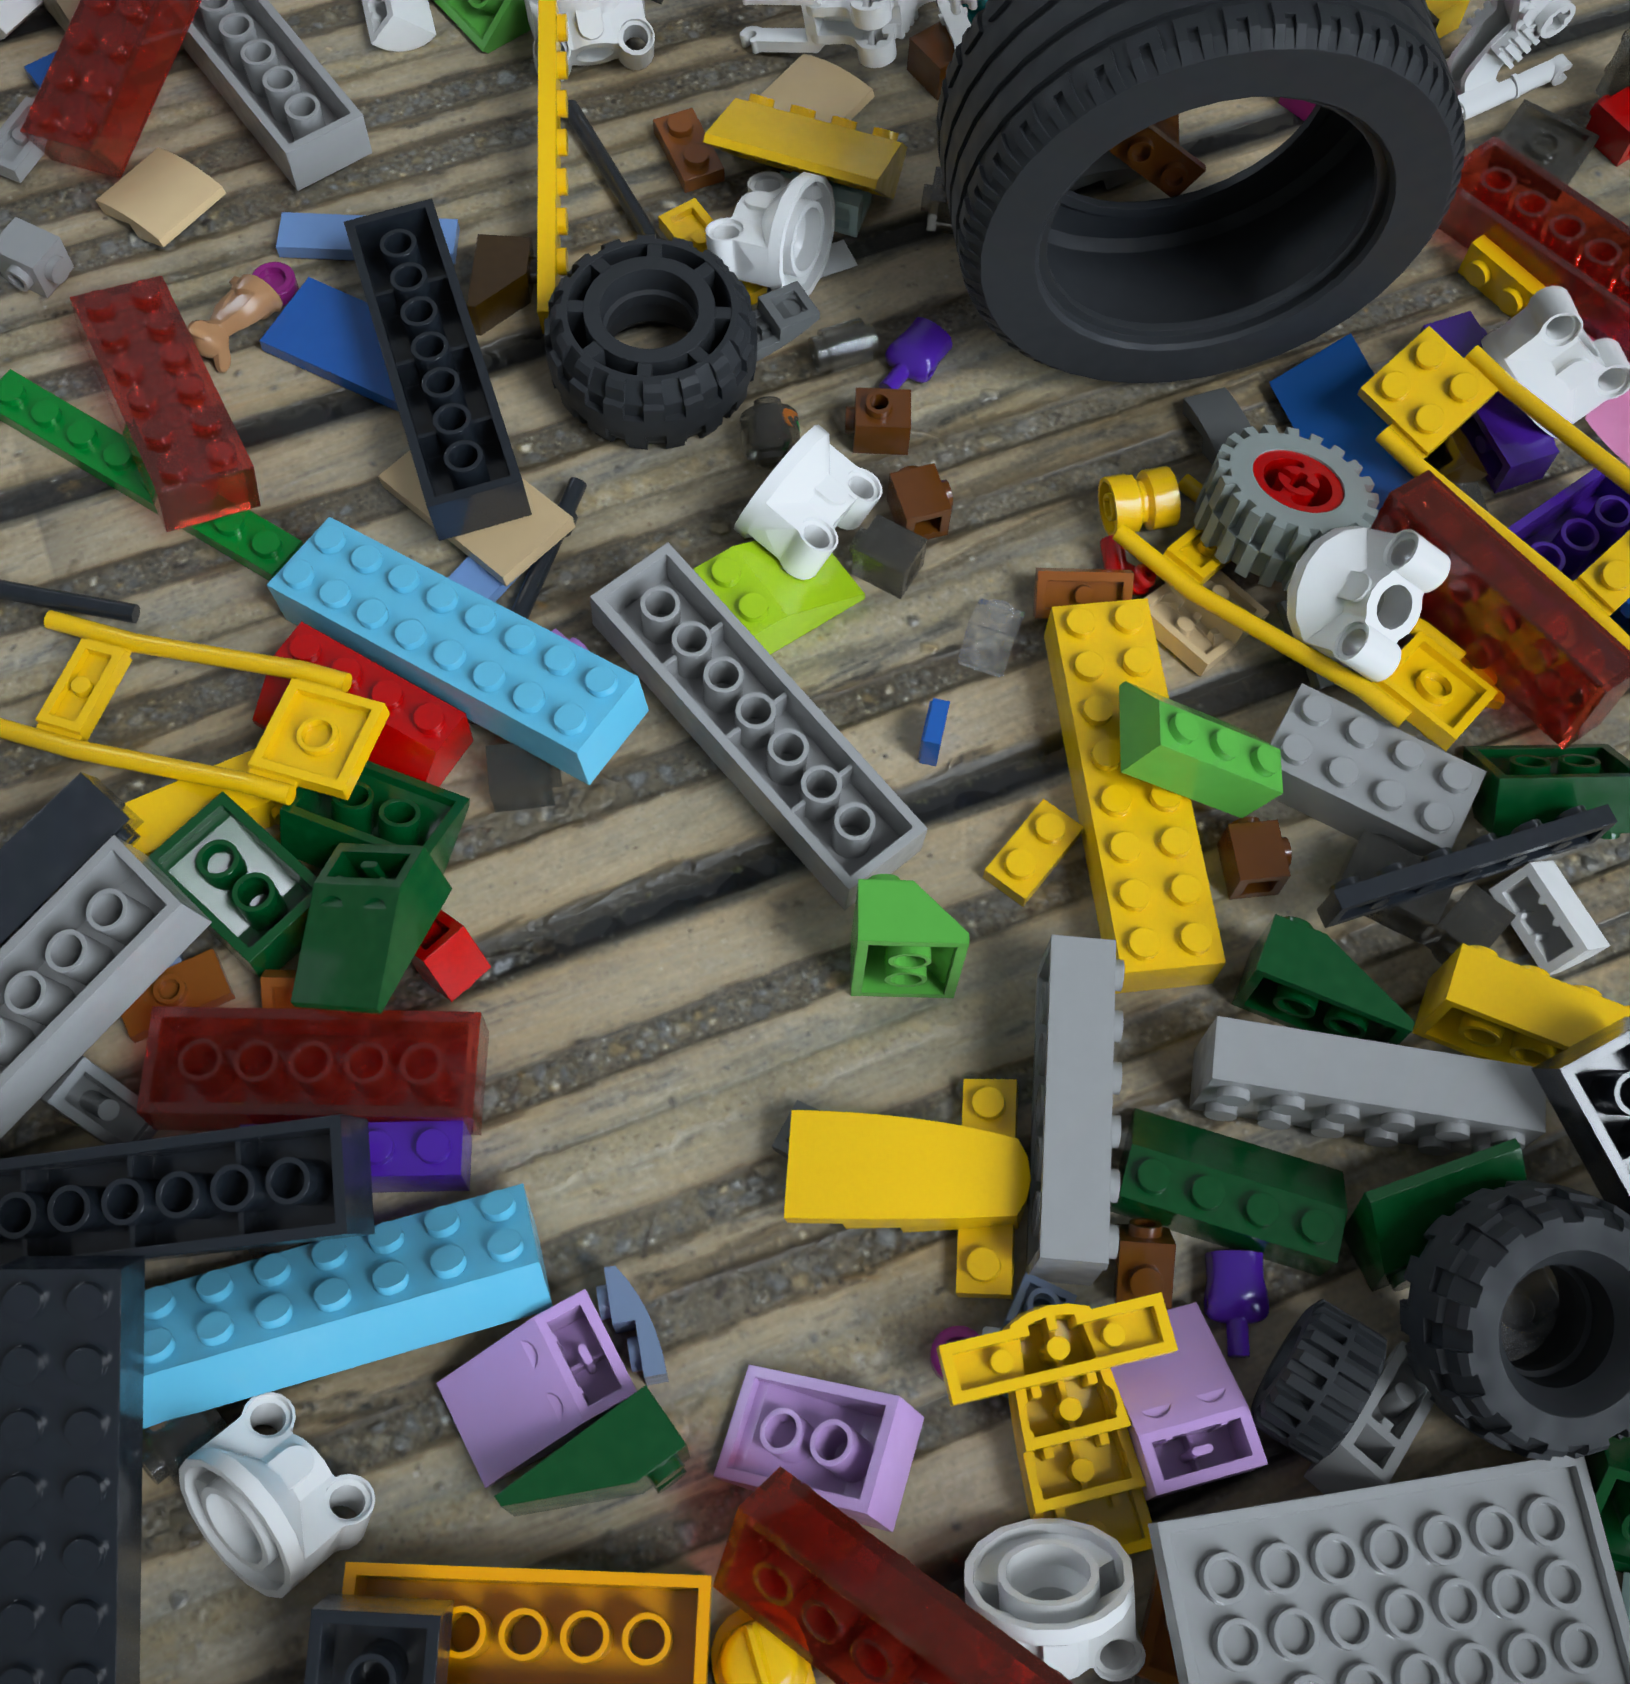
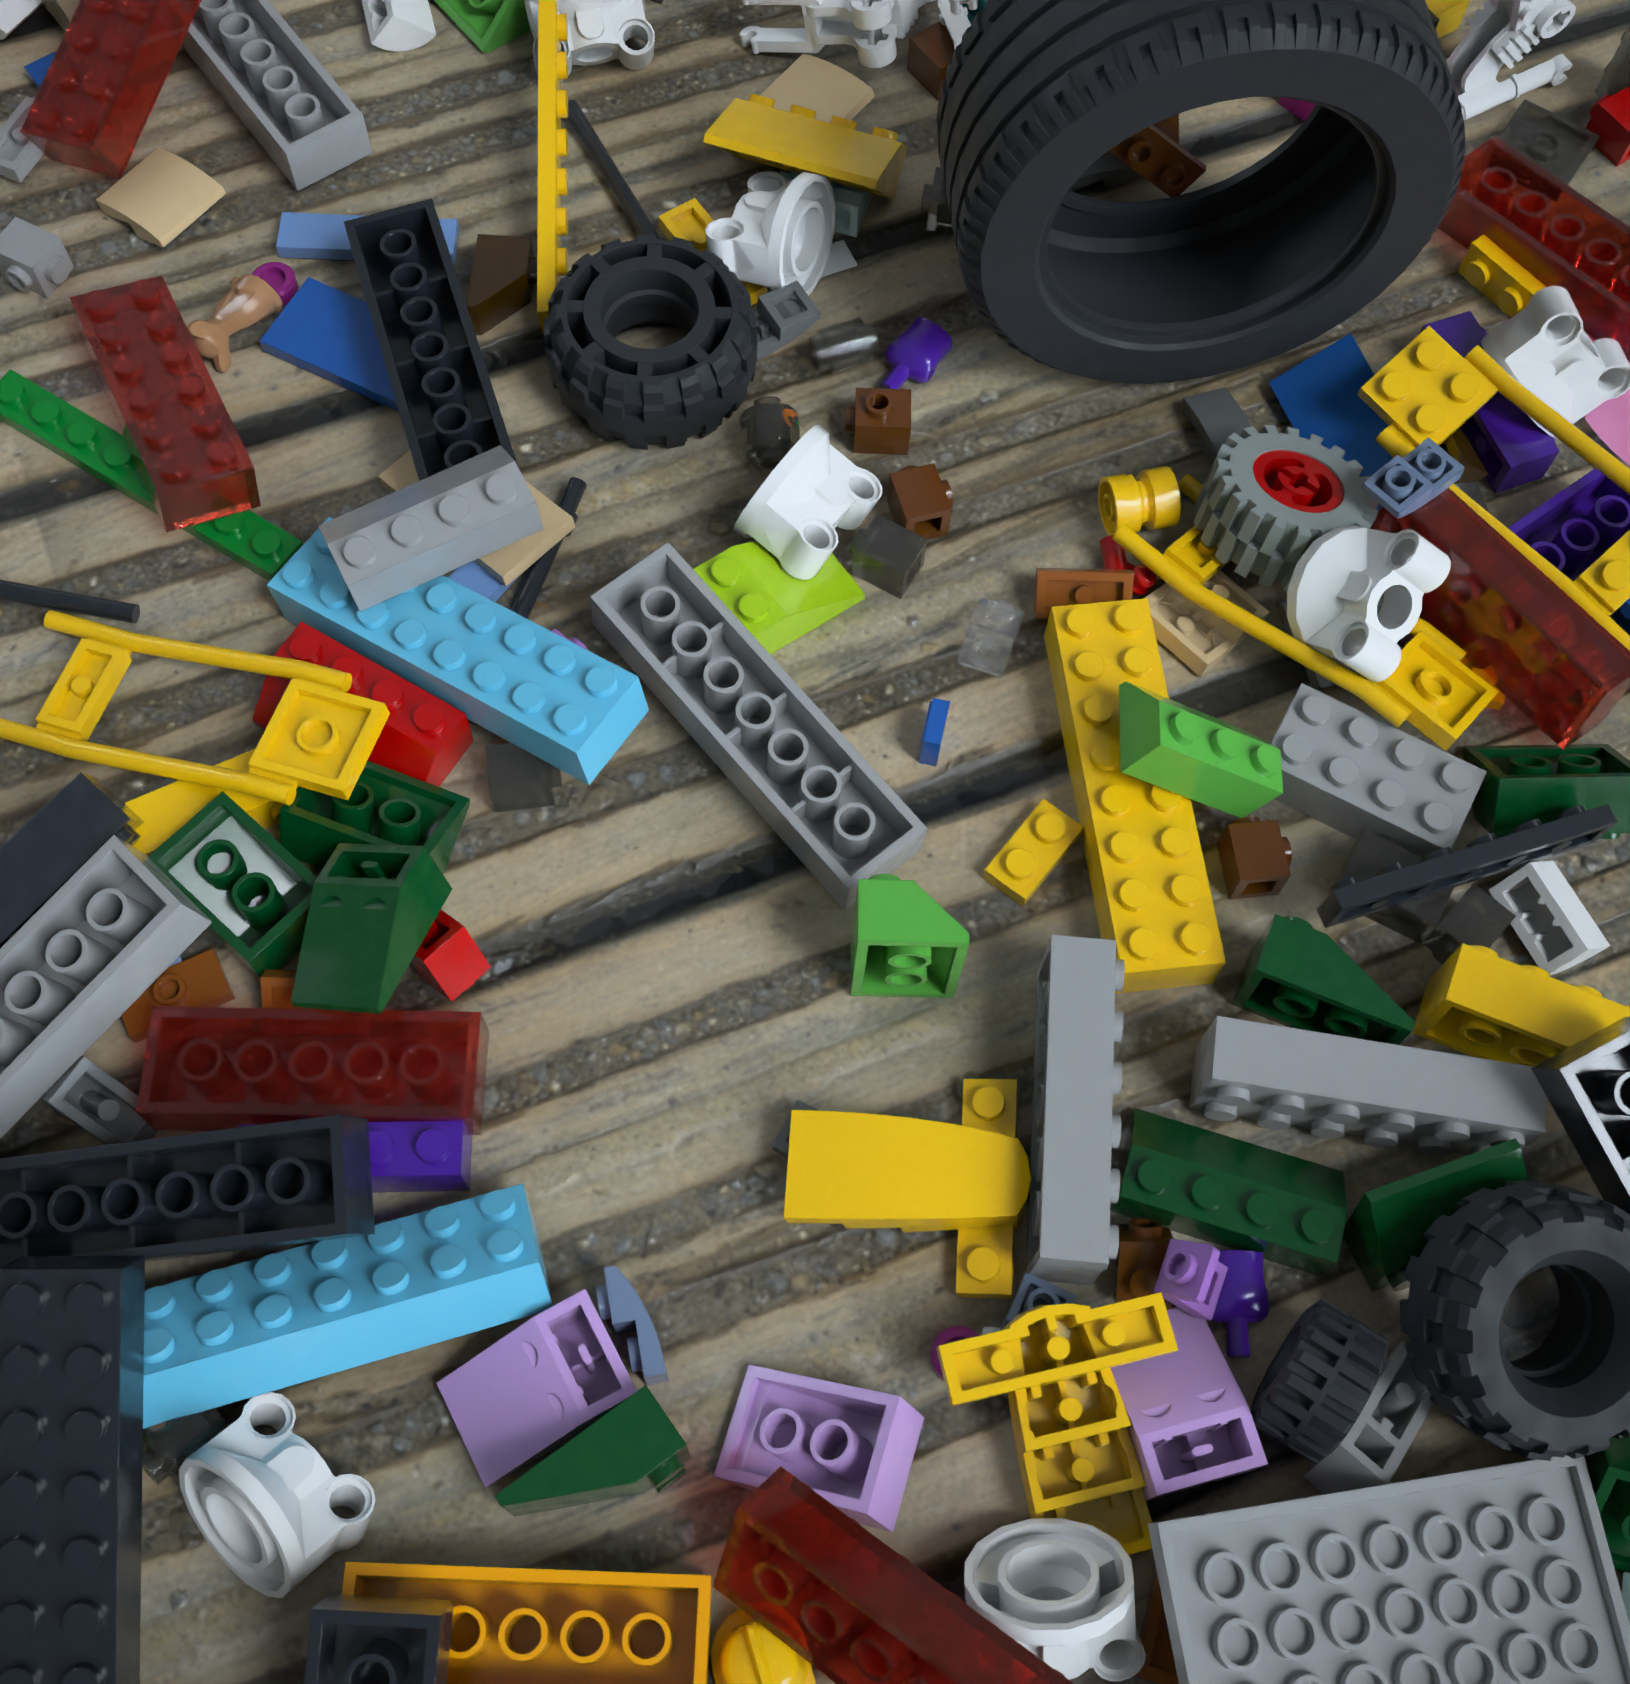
(432, 527): none -> light grey slope
(690, 158): dark orange plate -> none
(1192, 1277): none -> medium lavender bracket
(1413, 480): none -> sand blue slope

